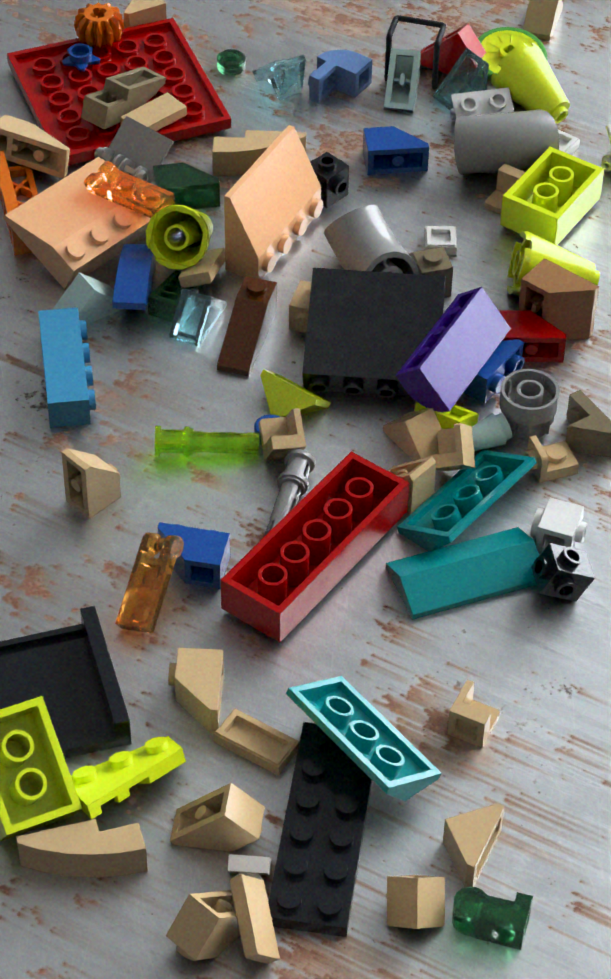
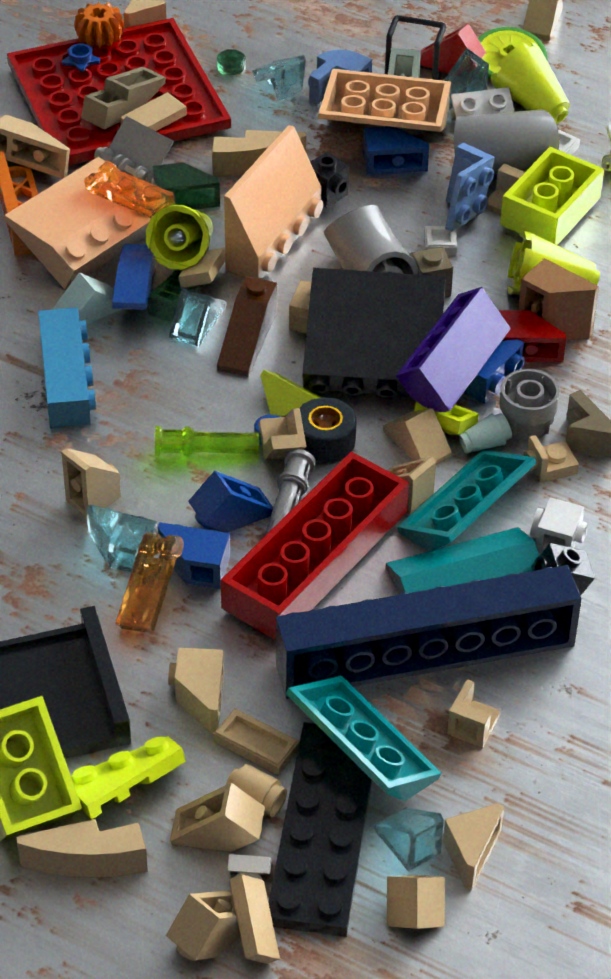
(117, 535): none -> clear light blue slope
(228, 503): none -> blue slope
(260, 787): none -> tan brick
(328, 428): none -> black wheel
(386, 100): none -> light nougat slope
(412, 835): none -> clear light blue slope
(430, 629): none -> dark blue brick
(455, 449): tan panel -> none
(468, 185): none -> medium blue bracket
(492, 917): clear green leg -> none

